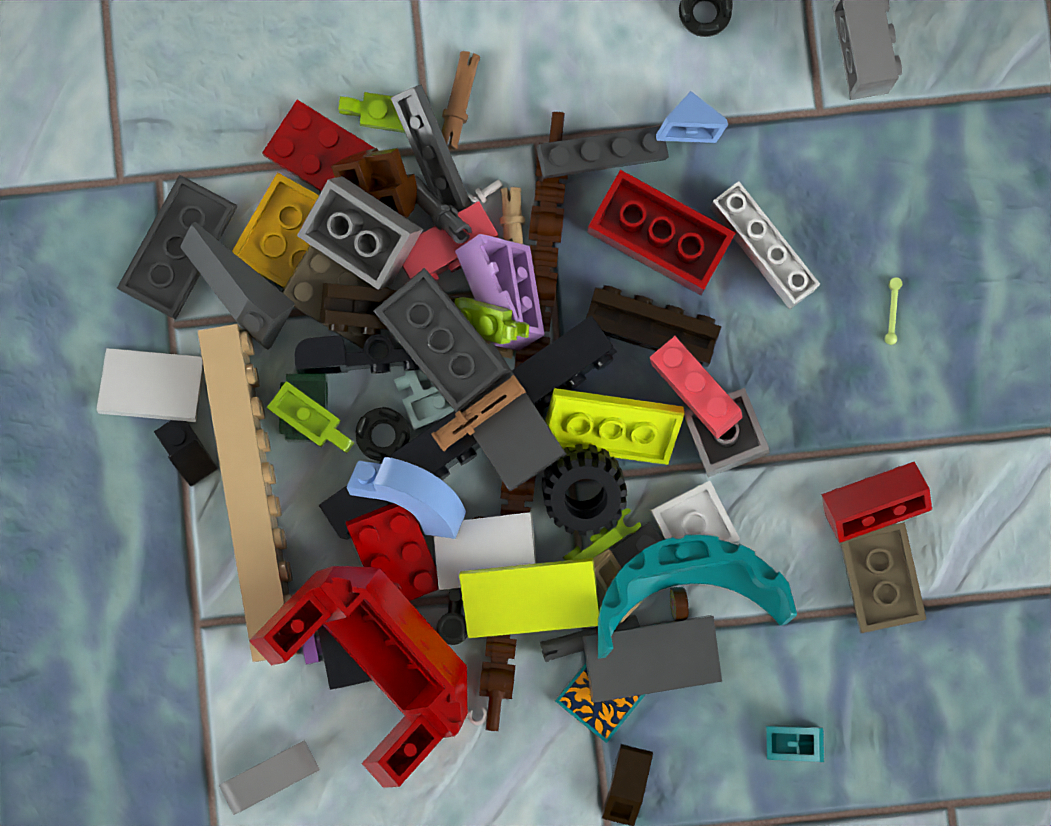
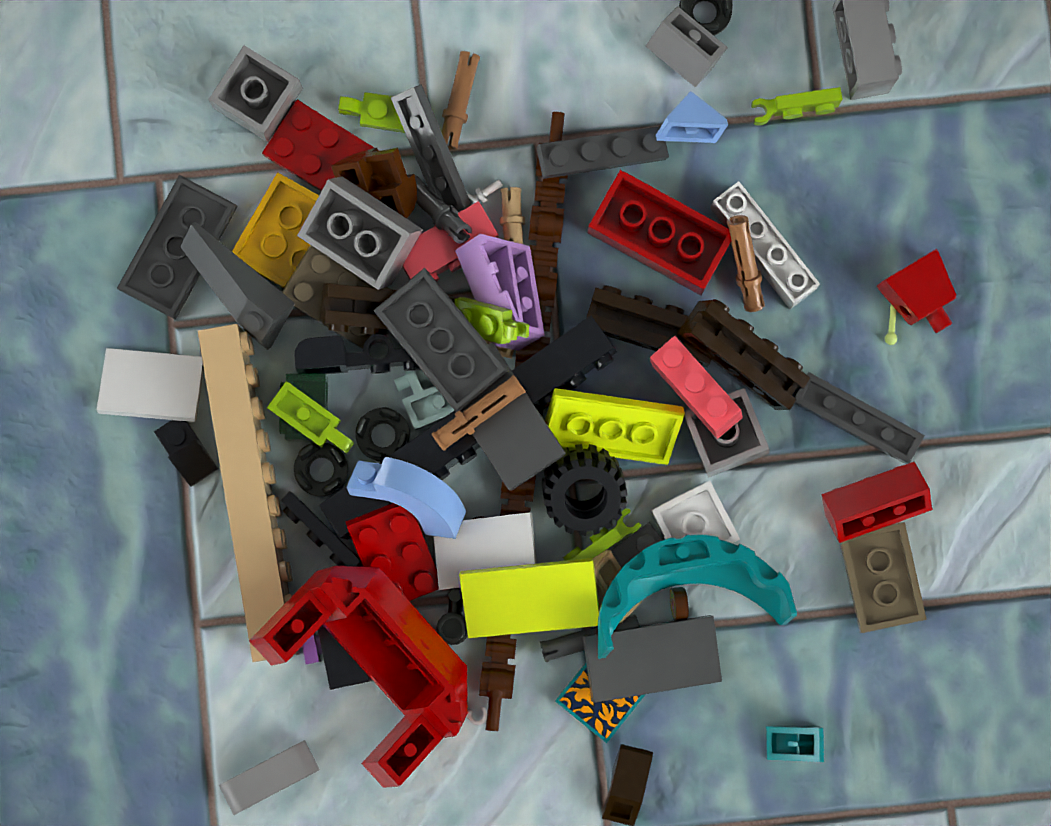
(255, 93): none -> light grey brick
(305, 459): none -> pearl dark grey piece
(319, 532): none -> black plate
(686, 46): none -> light grey brick
(744, 354): none -> dark brown brick
(748, 275): none -> medium nougat pin
(794, 105): none -> lime plate
(859, 419): none -> dark grey plate
(921, 291): none -> red torso

